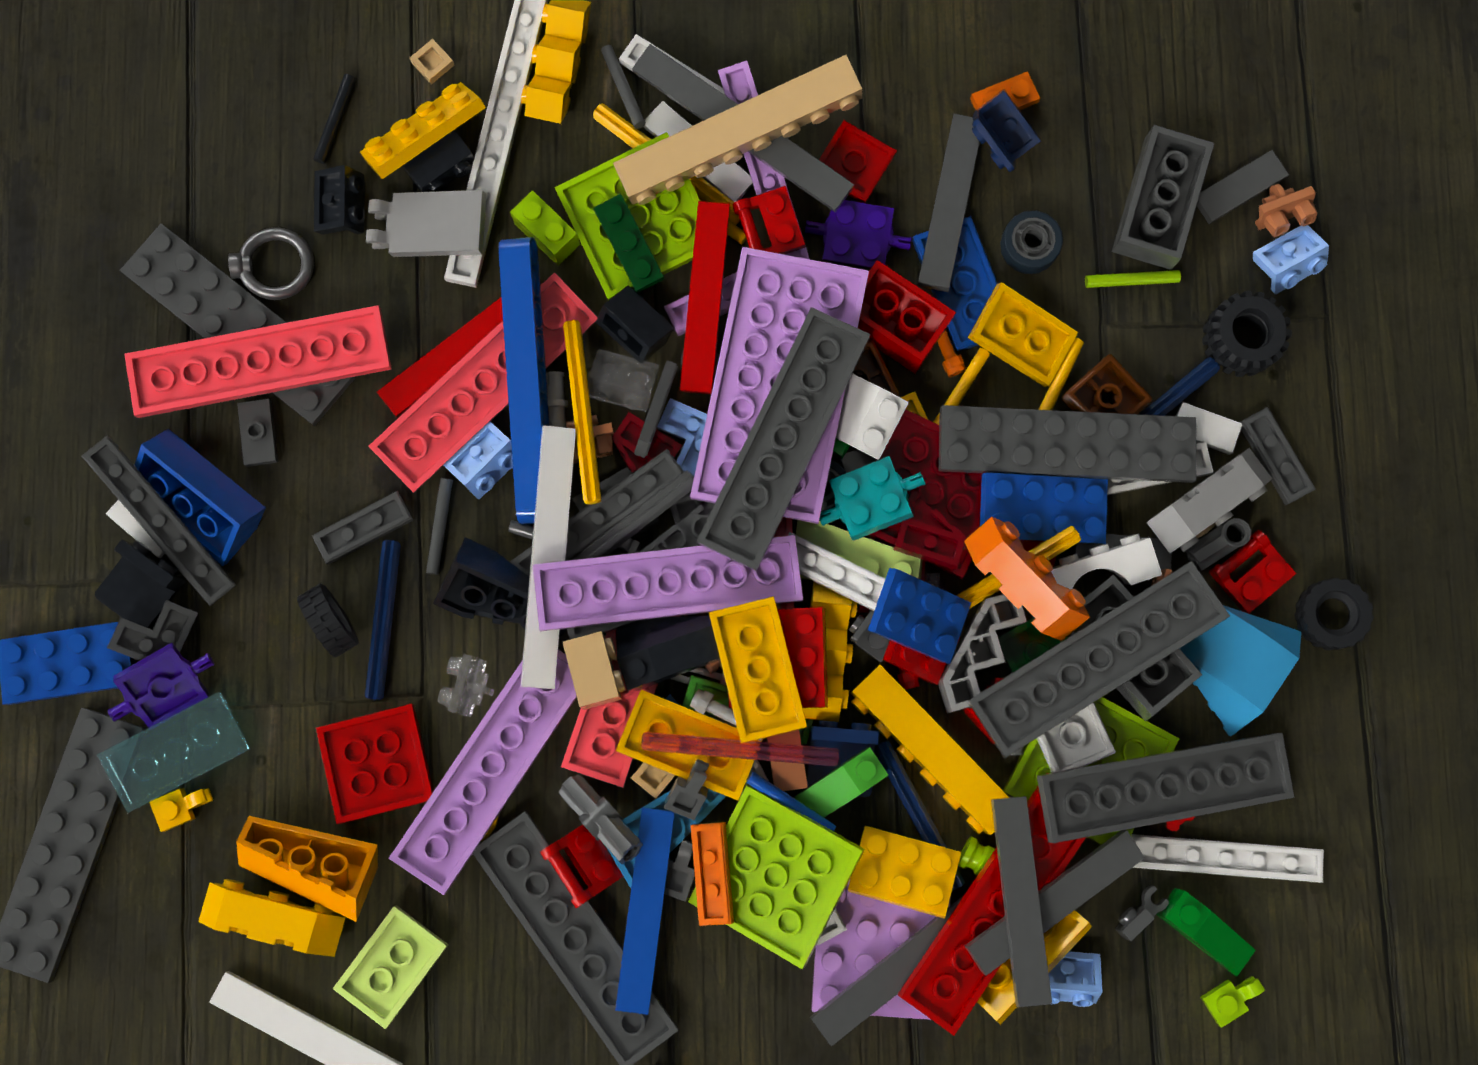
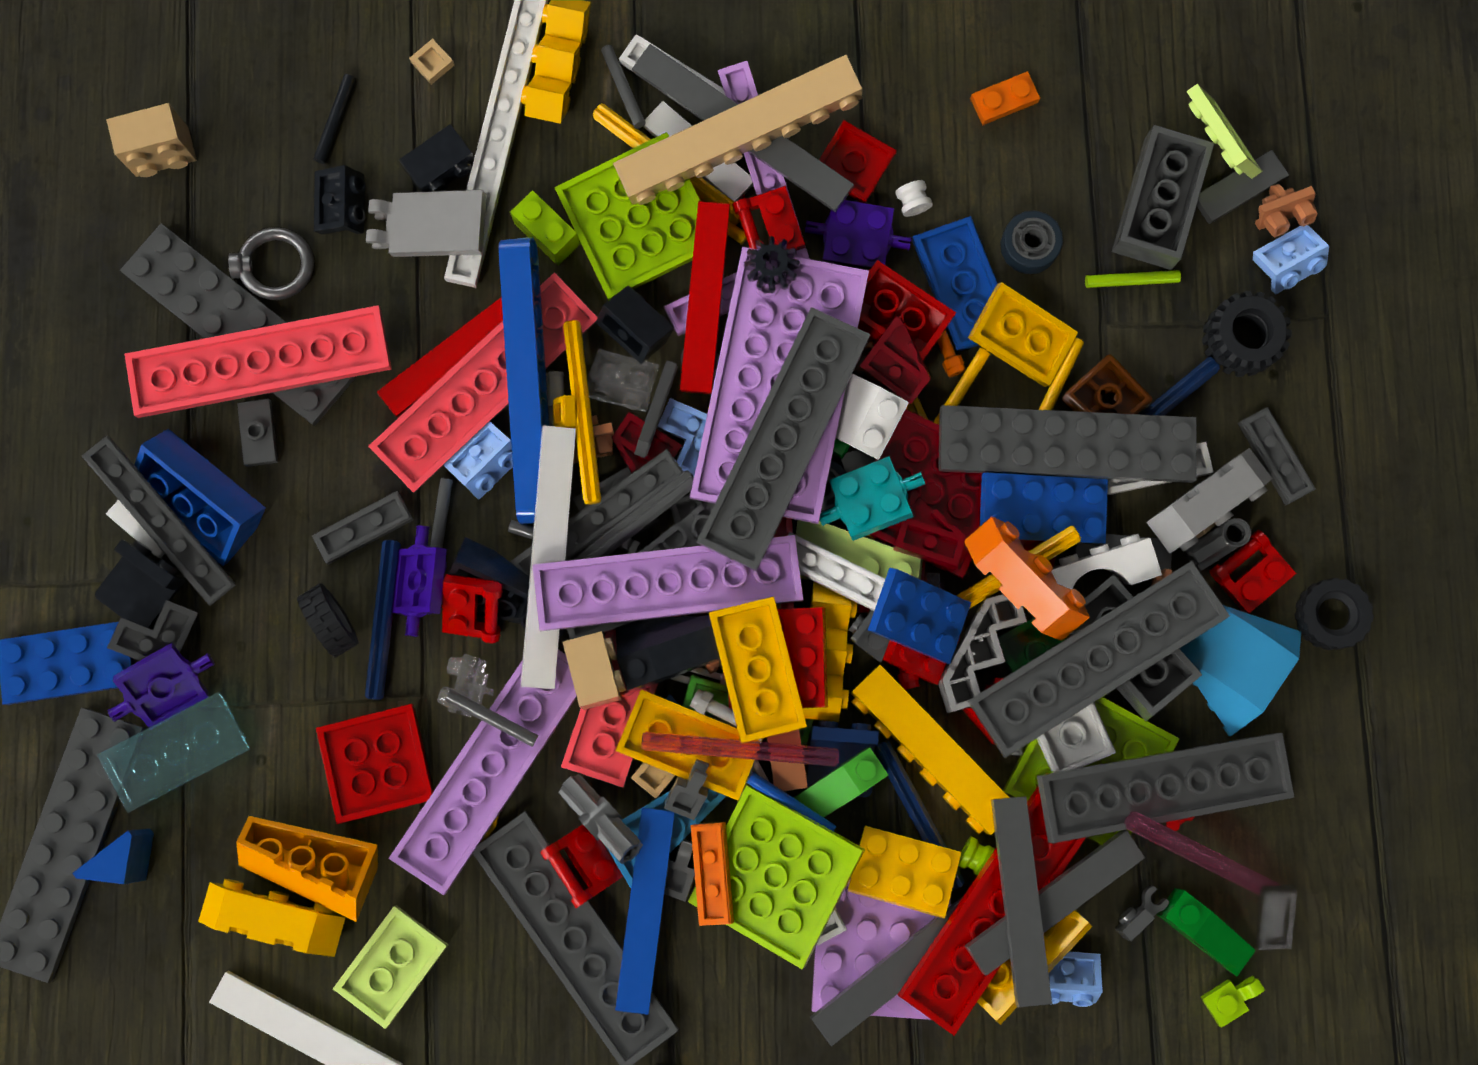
(121, 861): none -> blue slope
(151, 140): none -> tan brick
(176, 807): yellow plate -> none
(419, 581): none -> dark purple plate
(420, 131): yellow plate -> none
(460, 607): none -> red plate
(491, 718): none -> dark grey bar
(564, 411): none -> yellow tile
(628, 243): dark green plate -> none
(779, 253): none -> black gear
(897, 362): none -> dark red wing
(914, 198): none -> white wheel
(949, 205): dark grey tile -> none
(1004, 130): dark blue bracket -> none
(1196, 853): none -> clear pink axle
(1211, 428): white tile -> none
(1222, 132): none -> yellowish green plate
(1230, 858): white tile -> none
(1276, 917): none -> clear smoke tile

